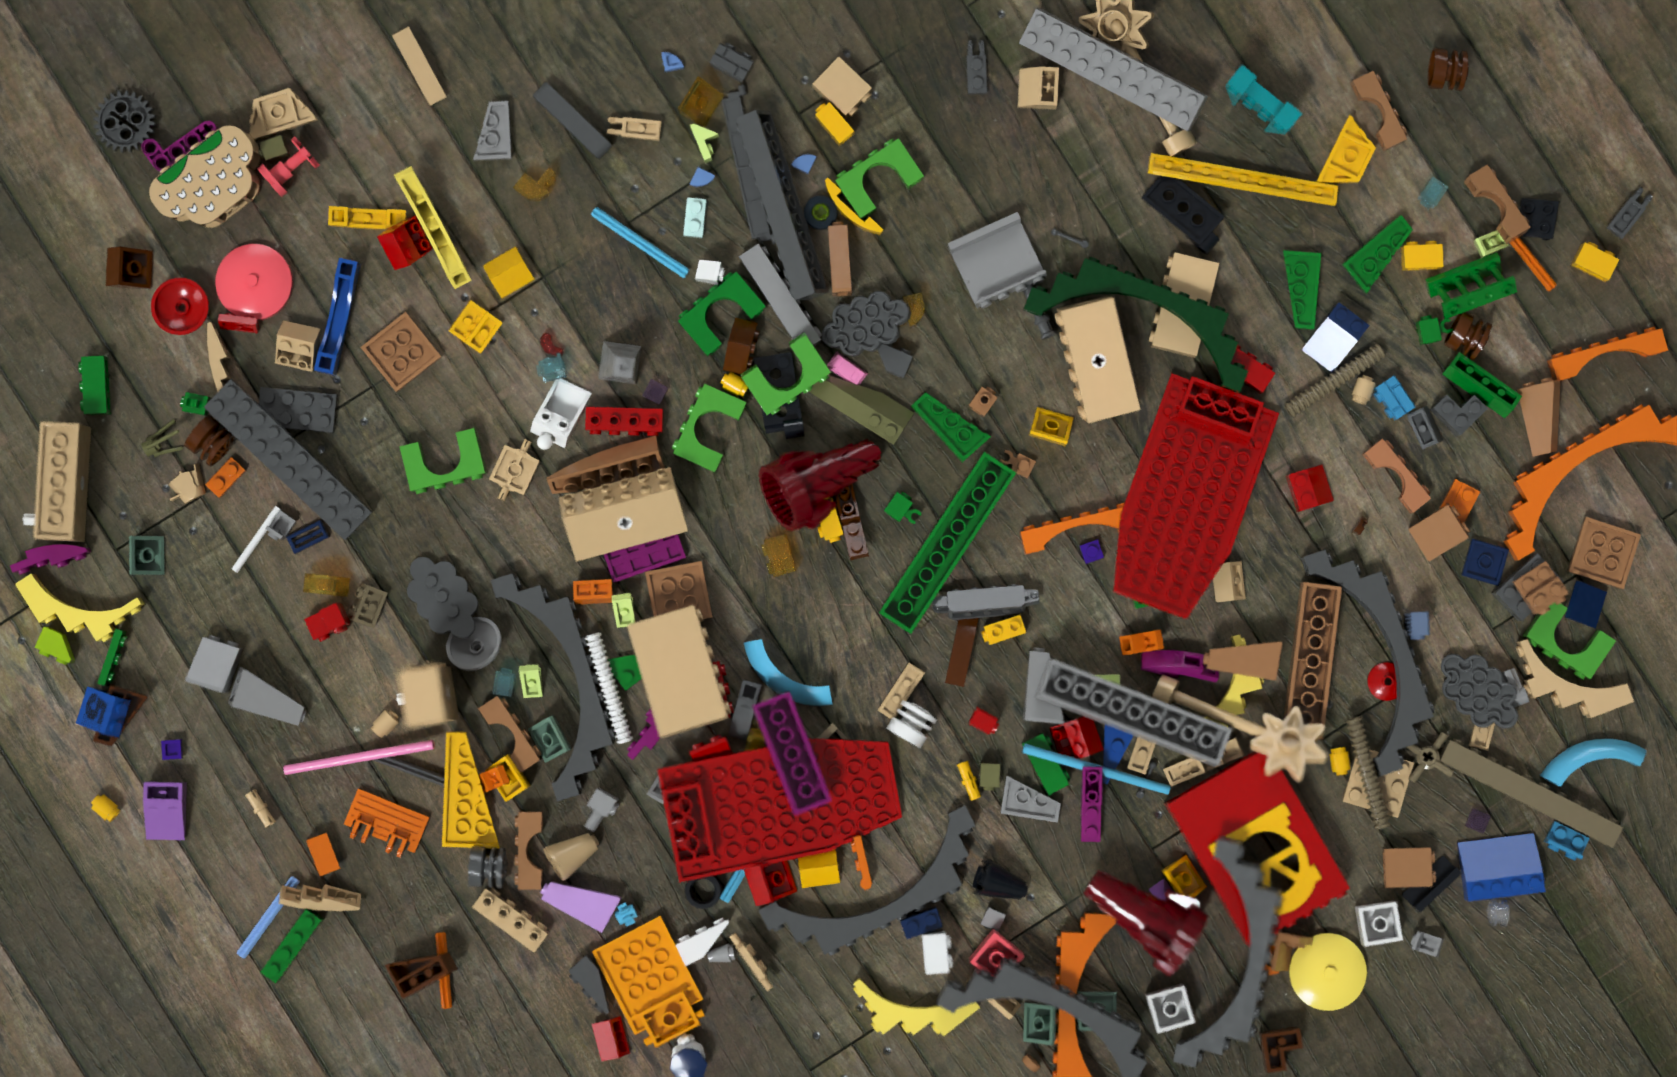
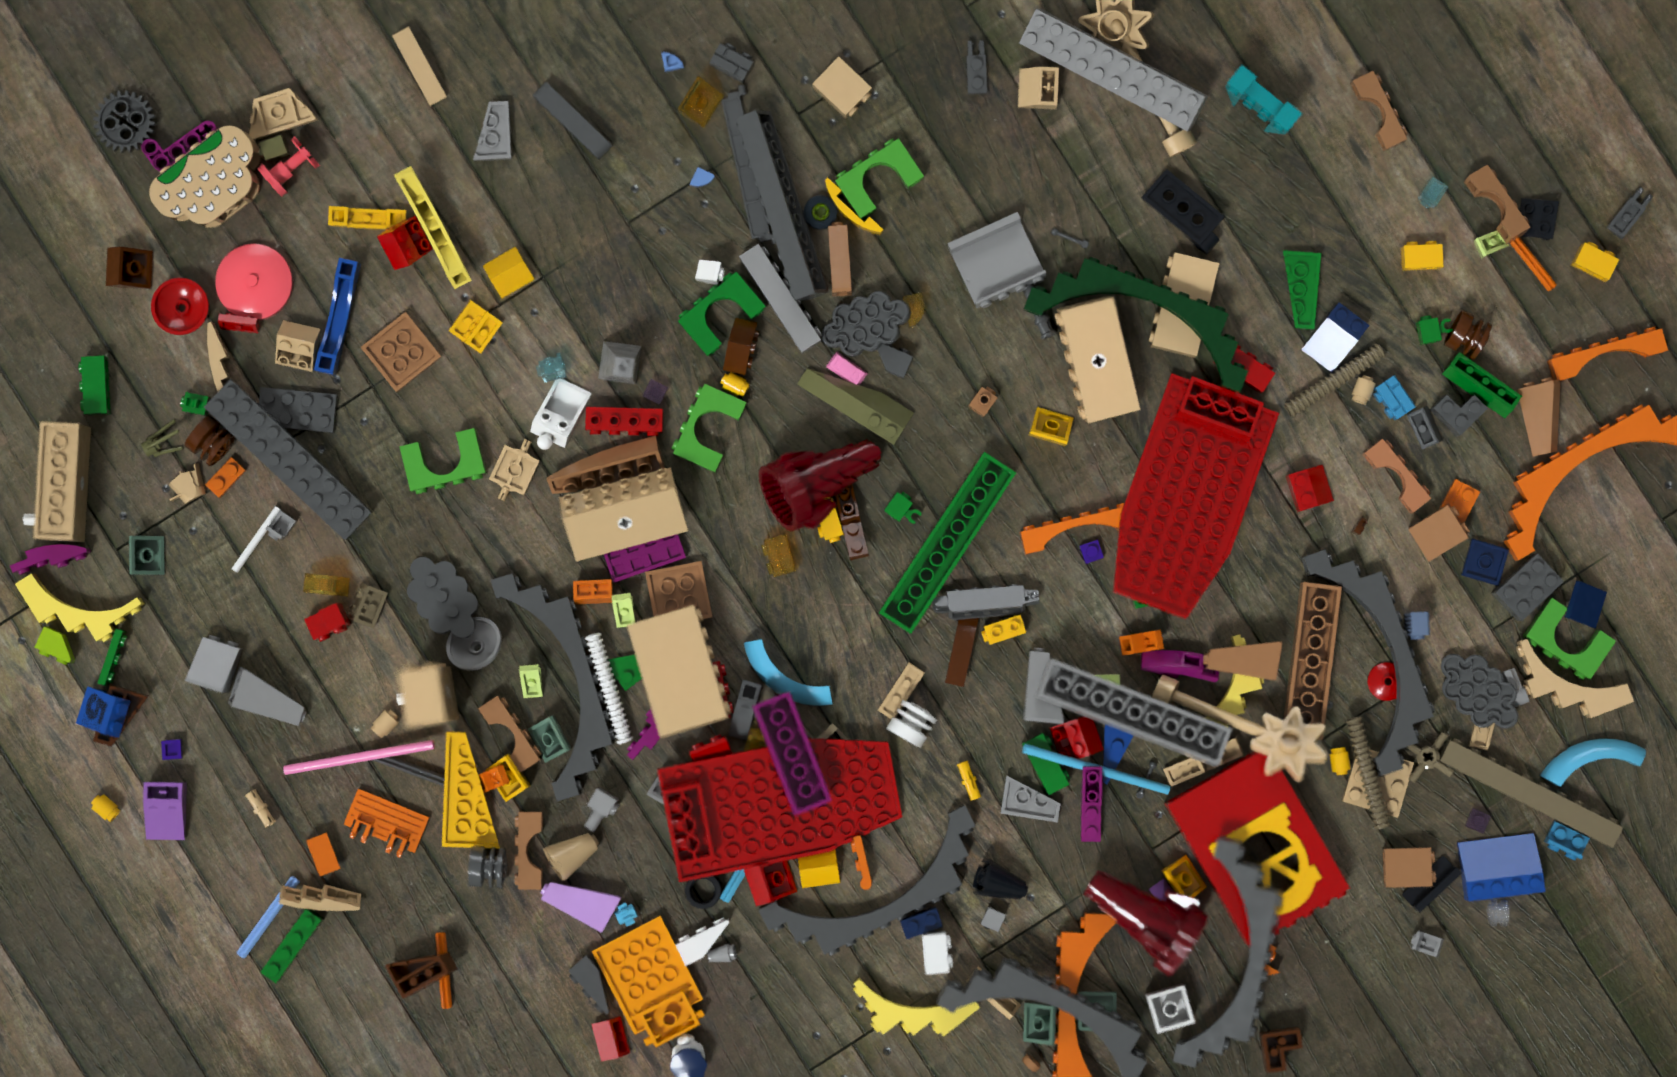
(322, 530): dark blue tile -> none
(504, 682): clear light blue brick -> none
(510, 919): tan brick -> none
(535, 190): clear yellow brick -> none
(548, 346): clear red arm -> none
(636, 128): tan hinge -> none
(640, 242): medium azure axle -> none
(695, 217): light aqua plate -> none
(702, 136): yellowish green slope -> none
(756, 966): tan plate -> none
(773, 397): bright green arch -> none
(792, 422): black hinge -> none
(804, 163): medium blue tile -> none
(834, 123): yellow brick -> none
(957, 434): green wing -> none
(983, 721): red brick -> none
(989, 776): olive brick -> none
(992, 951): coral brick -> none
(1021, 465): medium nougat plate -> none
(1141, 756): tan plate -> none
(1229, 582): tan panel -> none
(1242, 179): yellow plate -> none
(1283, 945): medium nougat bracket -> none
(1328, 972): light yellow dish -> none
(1348, 156): yellow wing -> none
(1370, 260): green wing -> none
(1378, 923): white brick -> none
(1451, 69): reddish brown wheel -> none
(1466, 274): green fence -> none
(1540, 588): medium nougat plate -> none
(1604, 553): medium nougat plate -> none

